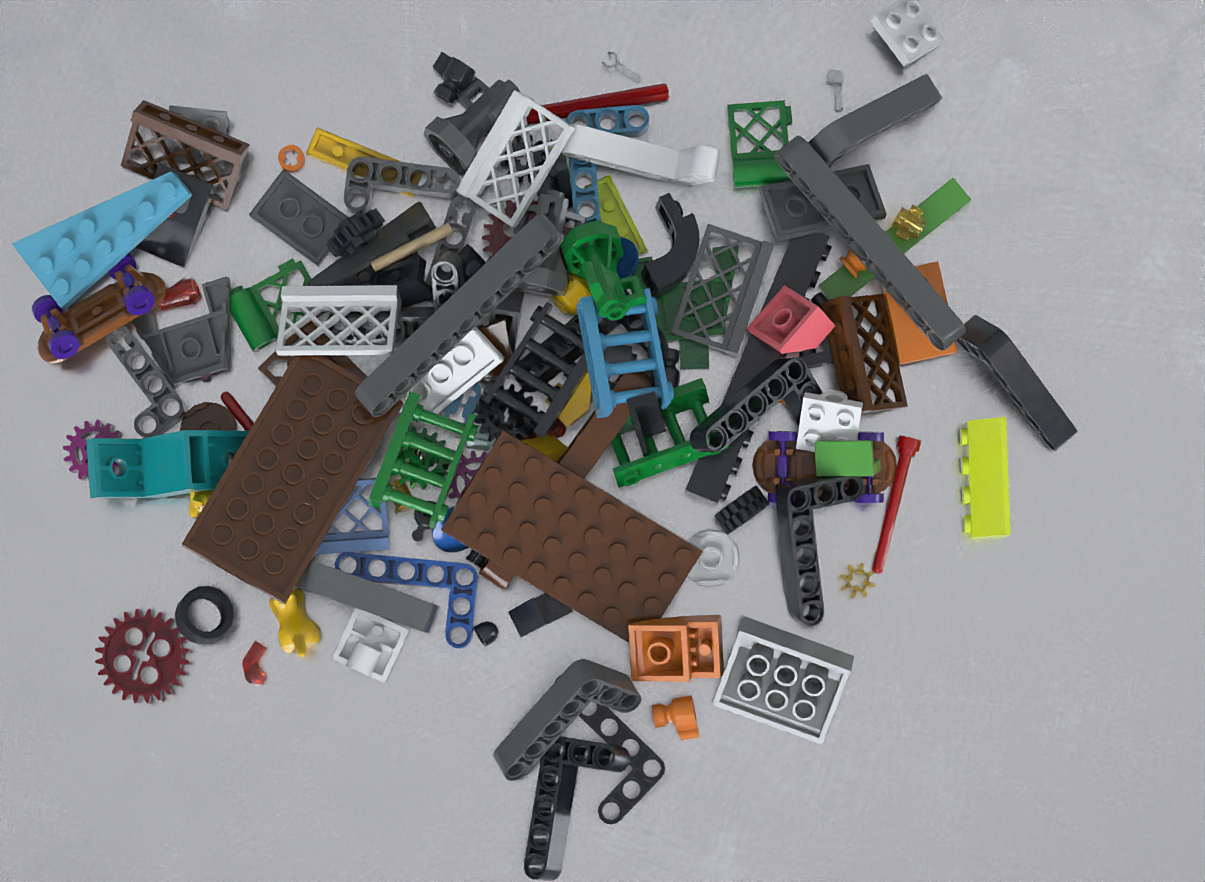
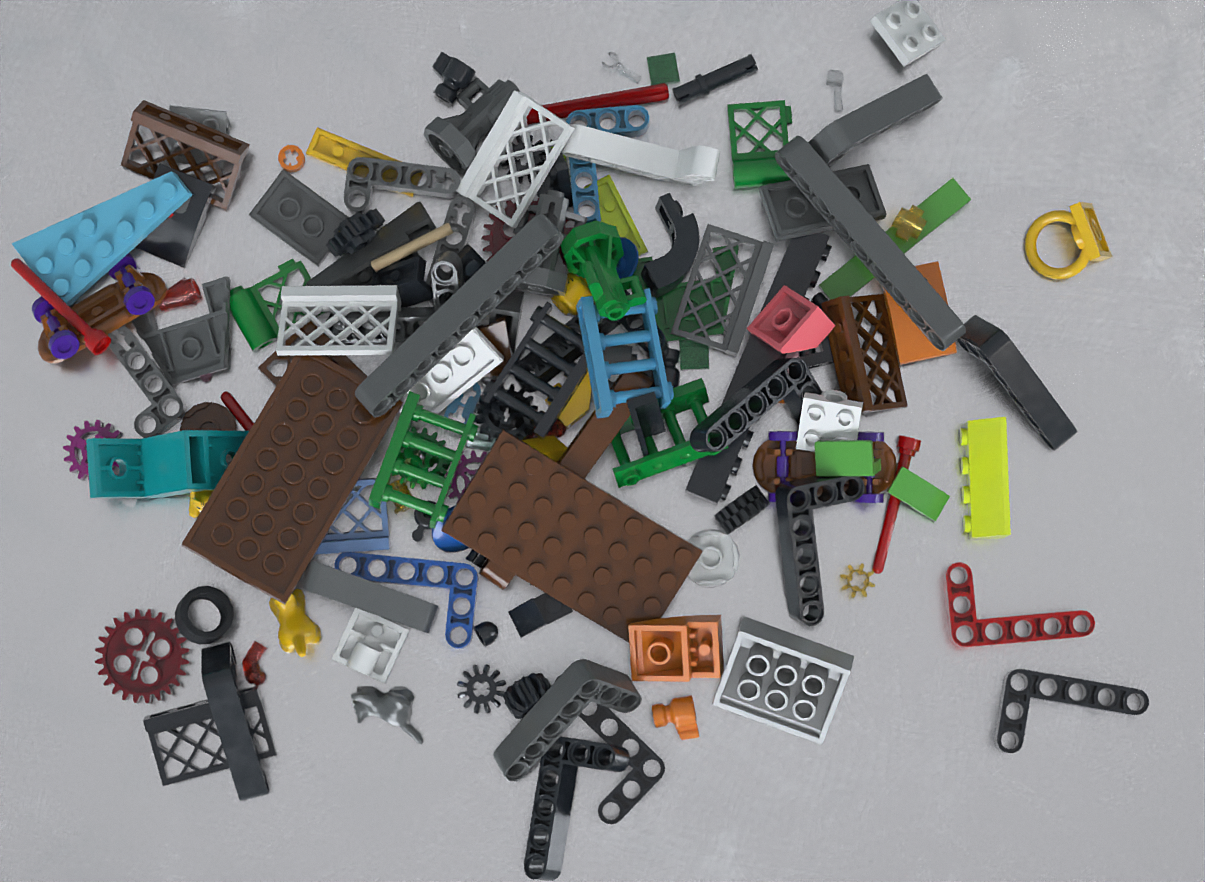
(96, 340): none -> red piece
(196, 713): none -> black fence
(231, 720): none -> black beam
(392, 707): none -> dark grey animal
(481, 678): none -> black gear
(525, 694): none -> black gear
(663, 69): none -> clear green tile
(704, 84): none -> black pin
(852, 263): orange bush -> none
(918, 493): none -> bright green slope
(1005, 624): none -> red beam
(1059, 695): none -> black beam
(1086, 233): none -> yellow tile

